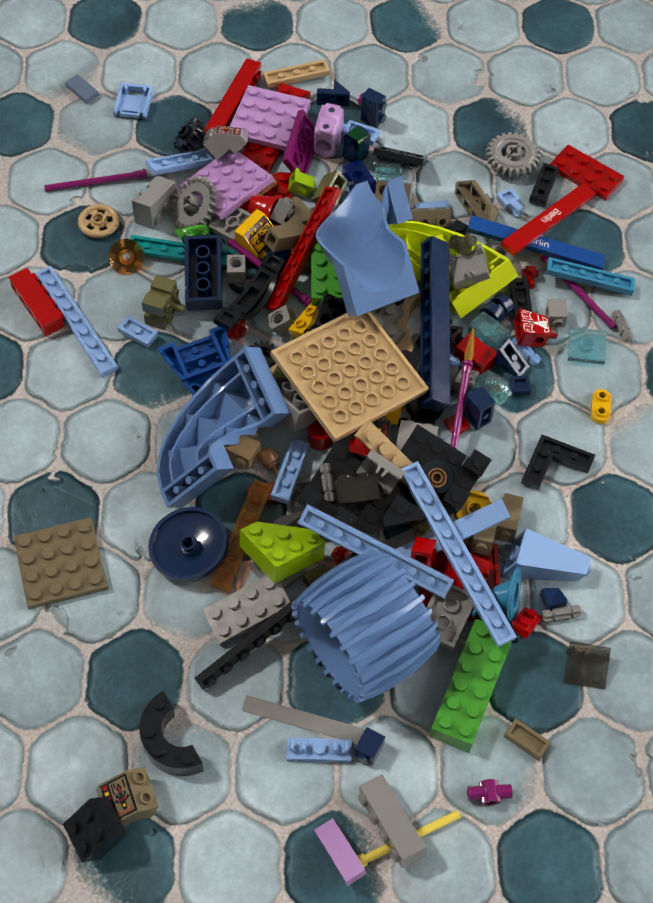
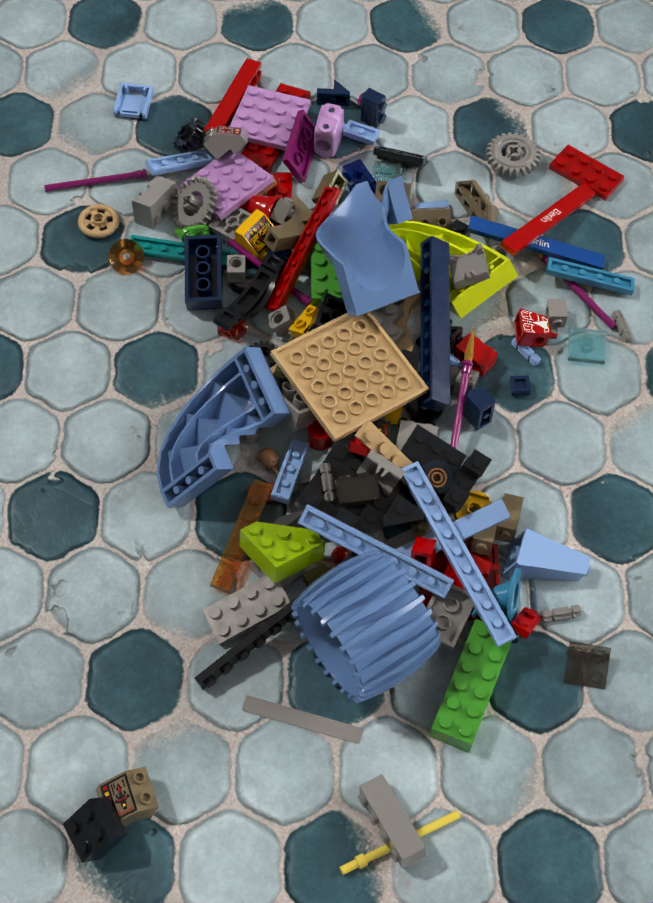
(36, 301): red brick -> none
(60, 563): dark tan plate -> none
(77, 322): light blue tile -> none
(81, 88): sand blue tile -> none
(138, 331): light blue plate -> none
(161, 302): olive brick -> none
(163, 755): black brick -> none
(188, 544): dark blue dish -> none
(198, 359): blue wedge -> none
(244, 453): tan piece -> none
(296, 73): tan plate -> none
(301, 183): lime brick -> none
(319, 750): light blue plate -> none
(340, 852): lavender slope -> none
(359, 140): dark blue piece -> none
(369, 746): dark blue brick -> none
(449, 422): red tile -> none
(462, 244): clear smoke plate -> none
(489, 330): clear light blue brick -> none
(489, 792): magenta axle -> none
(495, 386): clear light blue piece -> none
(498, 307): dark blue wheel -> none
(509, 356): dark blue slope -> none
(511, 200): light blue plate -> none
(520, 294): black plate -> none
(527, 739): dark tan tile -> none
(530, 272): red plate -> none
(544, 184): black plate -> none
(552, 449): black plate -> none
(553, 598): dark blue slope -> none
(600, 405): yellow plate -> none

